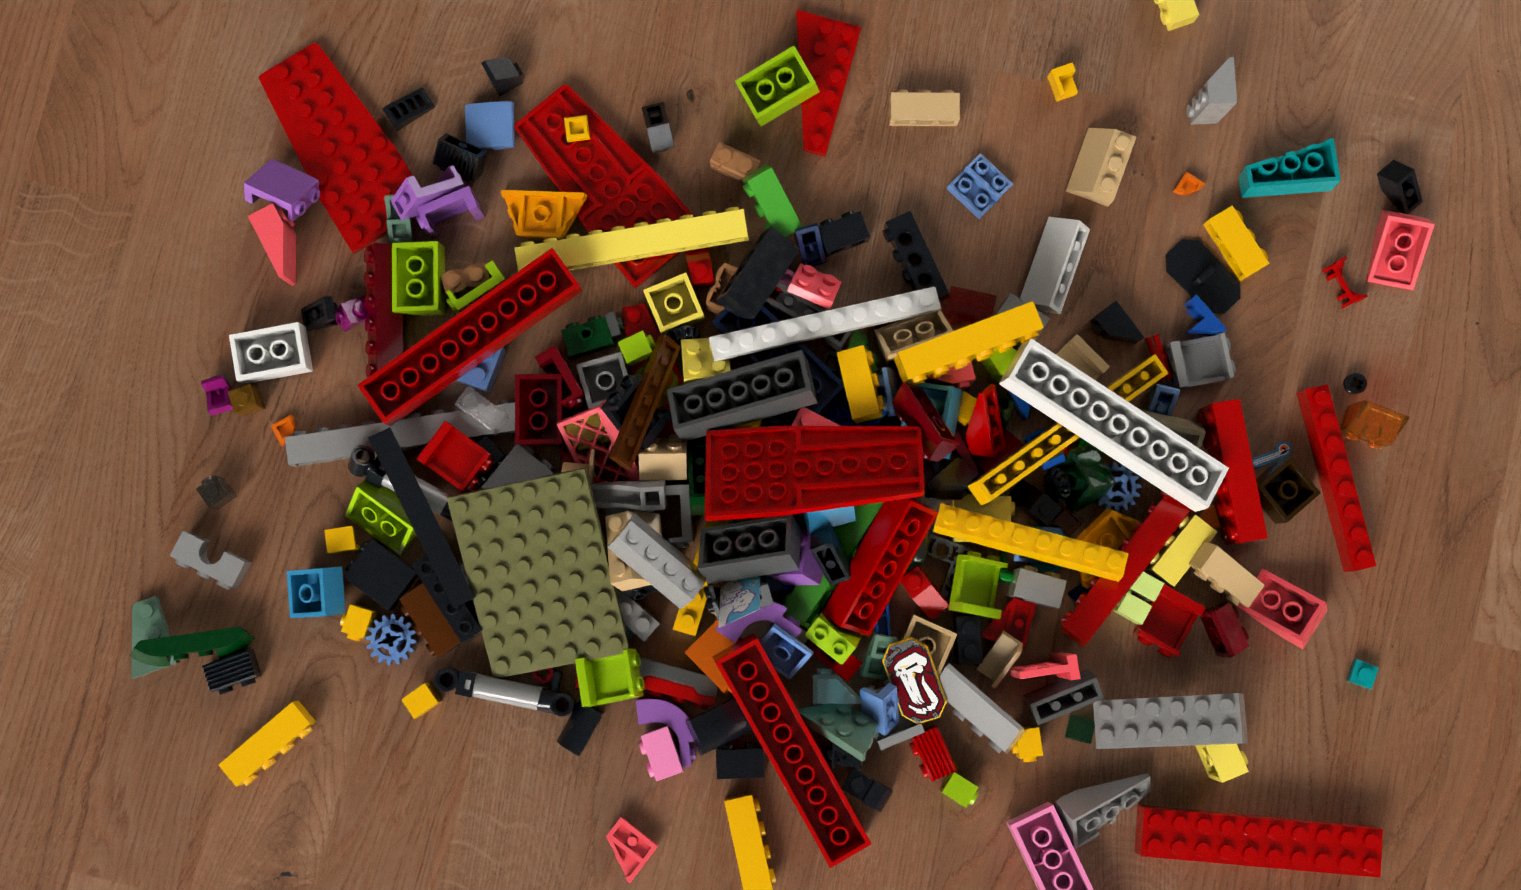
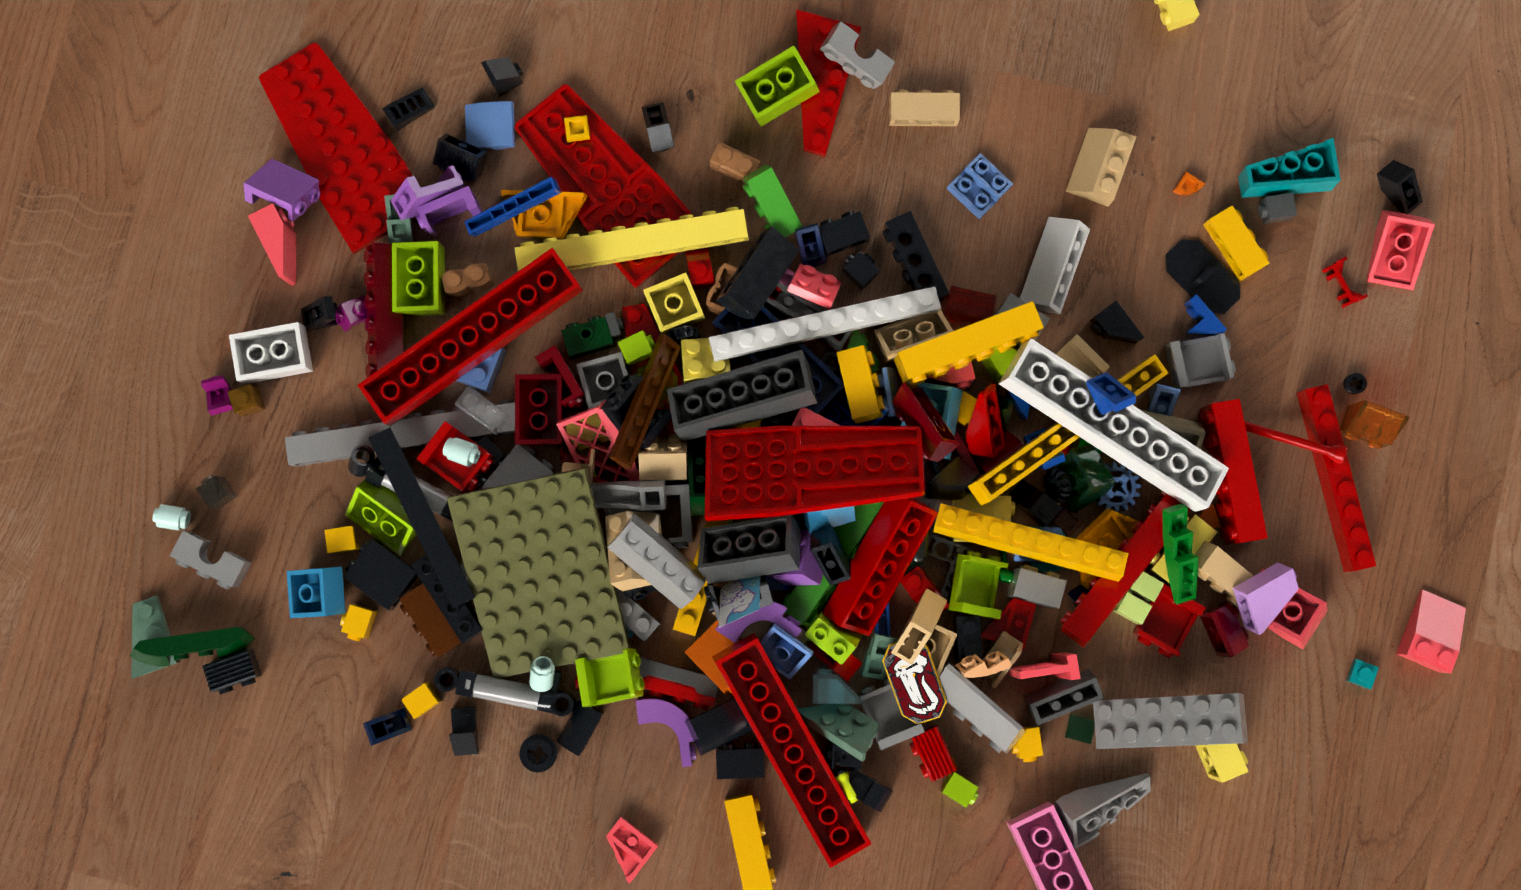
(171, 517): none -> light aqua brick
(267, 743): yellow brick -> none
(284, 428): orange tile -> none
(387, 726): none -> dark blue slope
(395, 647): medium blue gear -> none
(460, 304): lime panel -> none
(461, 451): none -> light aqua brick
(464, 731): none -> black slope
(512, 207): none -> blue piece
(529, 759): none -> black gear
(542, 674): none -> light aqua brick
(661, 752): bright pink brick -> none
(840, 48): none -> light grey arch
(842, 778): none -> neon yellow piece
(860, 269): none -> black brick
(881, 707): medium blue panel -> none
(919, 626): none -> tan slope
(973, 666): none -> light nougat slope
(1062, 81): yellow panel -> none
(1110, 393): none -> blue slope
(1159, 351): red pin -> none
(1180, 561): none -> green slope
(1215, 97): light grey slope -> none
(1258, 841): red brick -> none
(1265, 596): none -> lavender slope
(1277, 208): none -> dark grey brick
(1282, 450): dark azure sticker -> none
(1285, 490): dark brown brick -> none
(1336, 453): none -> red piece
(1433, 633): none -> coral slope

